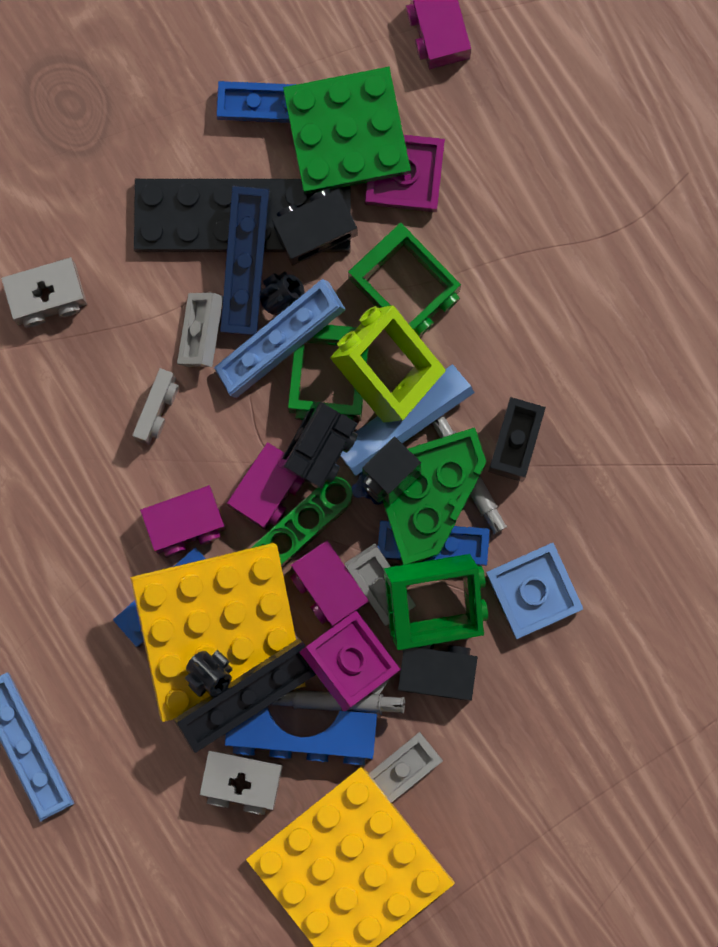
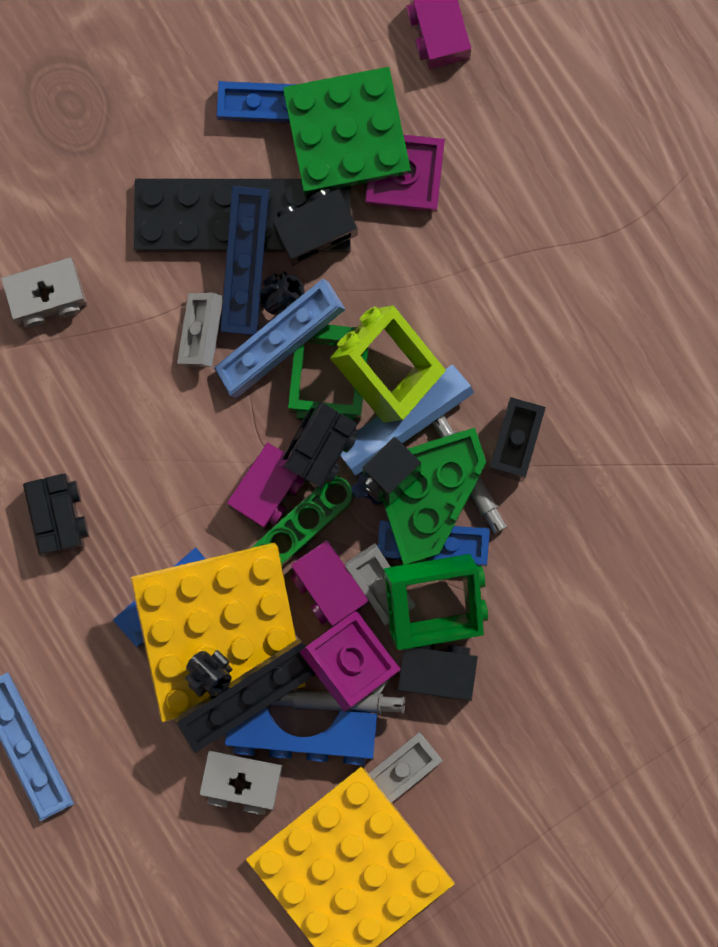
(55, 514): none -> black brick
(162, 393): light grey plate -> none
(183, 521): magenta brick -> none
(385, 250): green window -> none
(534, 591): medium blue plate -> none

